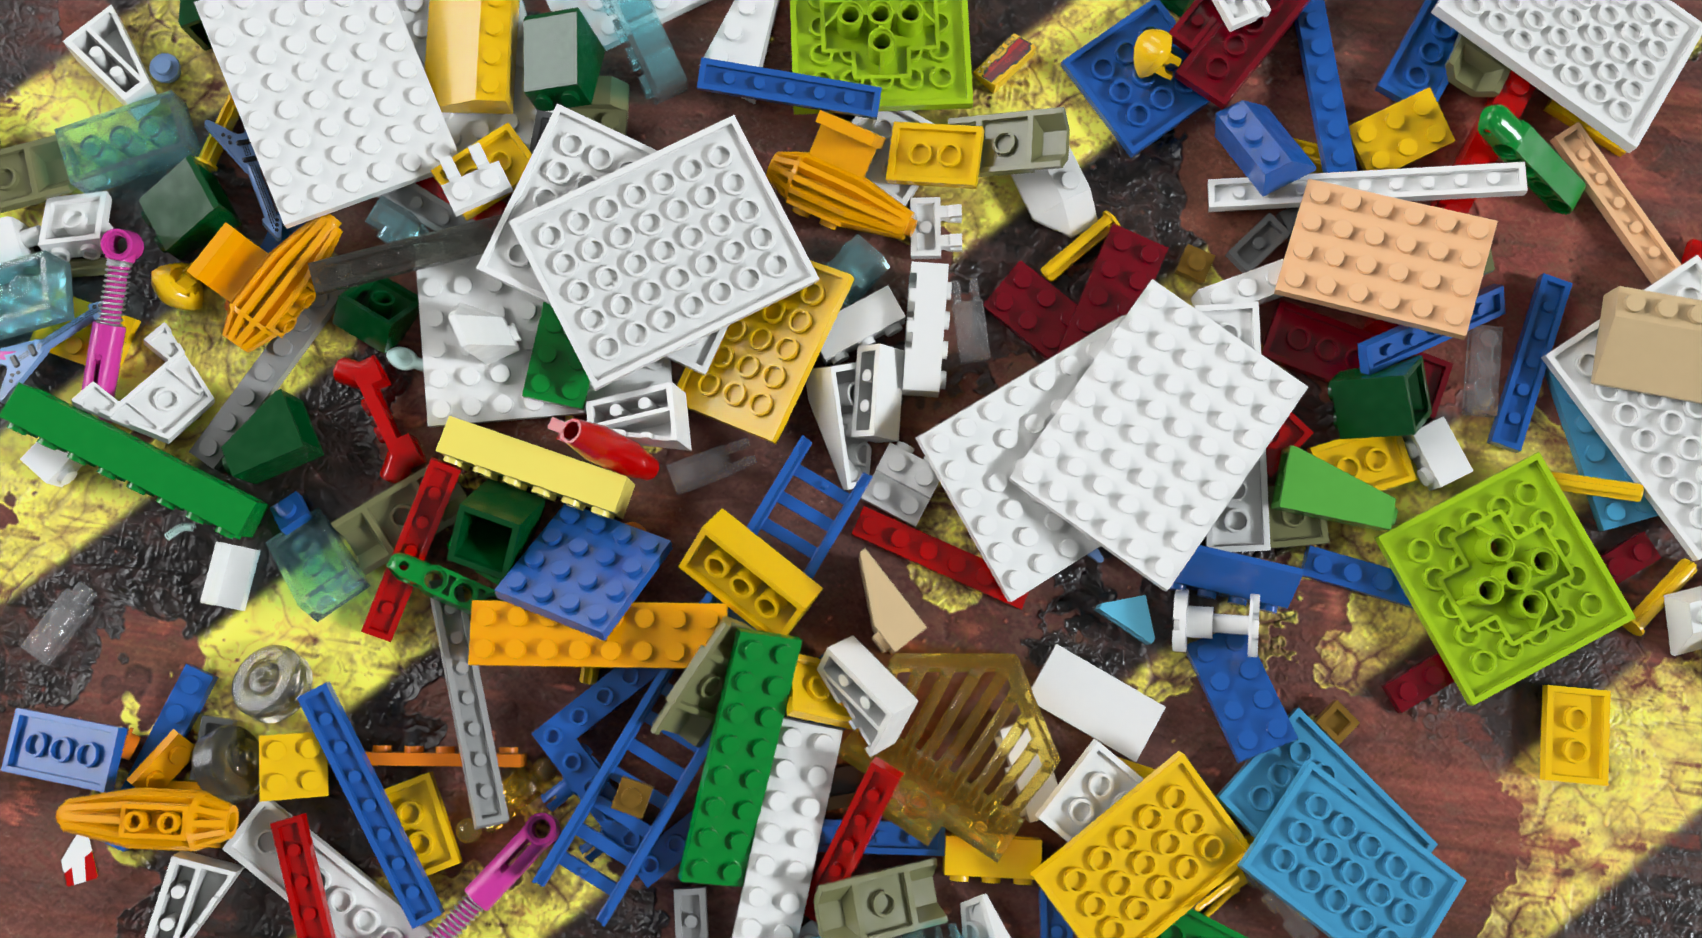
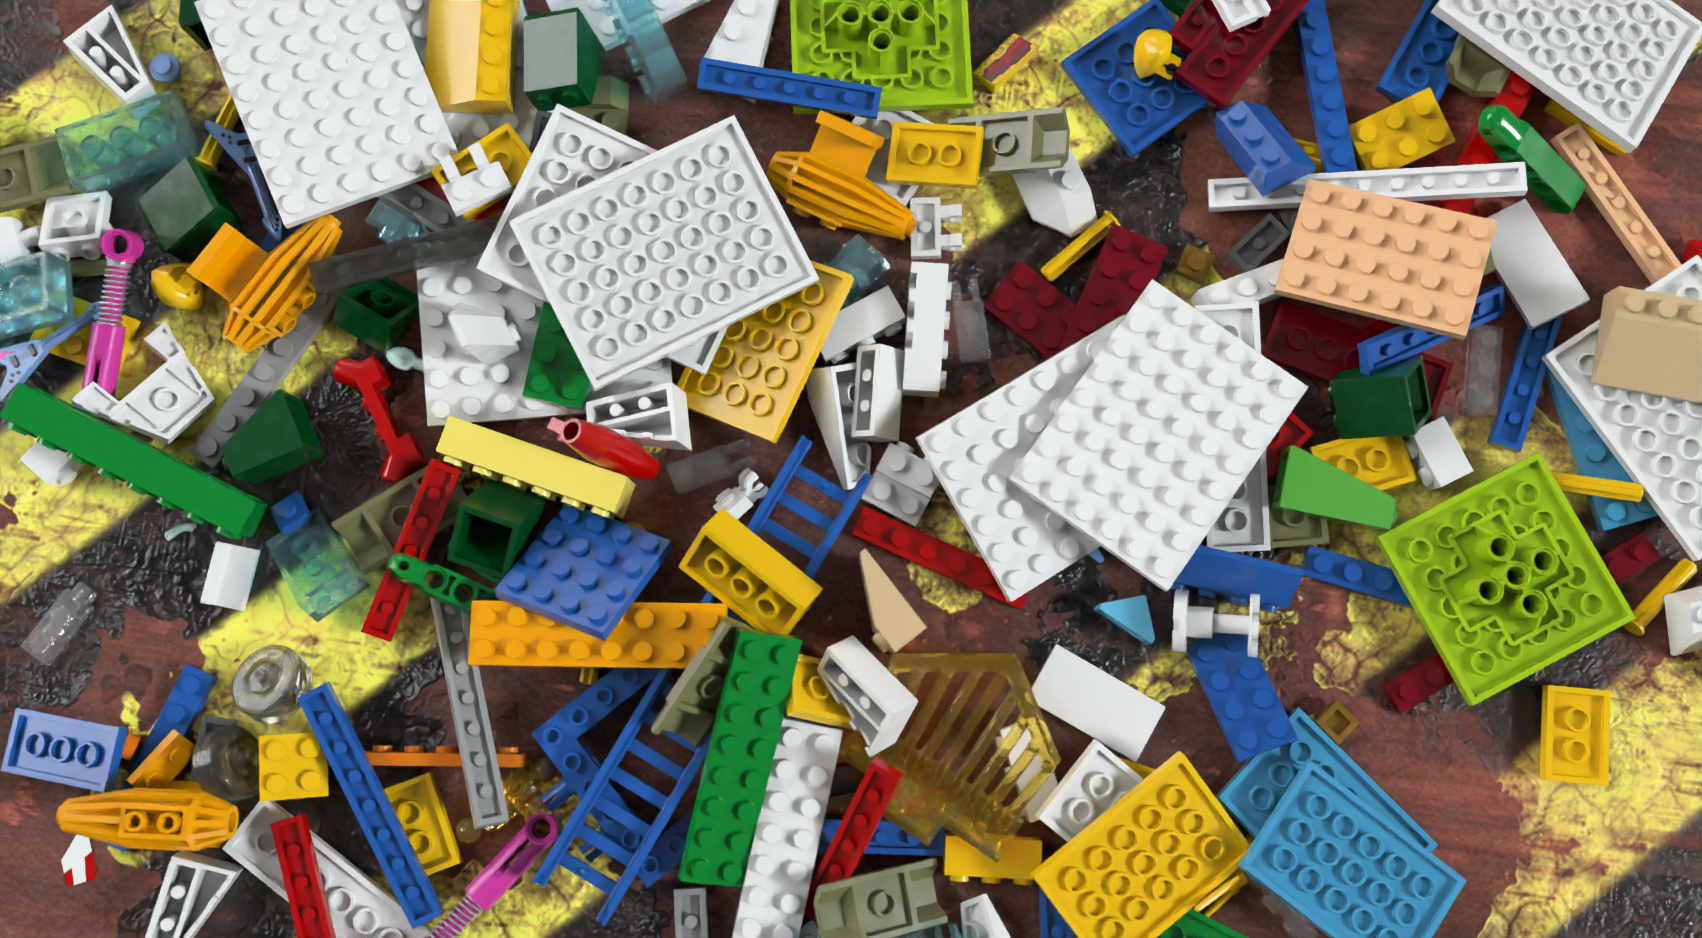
(632, 797): pearl gold plate -> none
(741, 498): none -> white plate
(1533, 267): none -> white tile

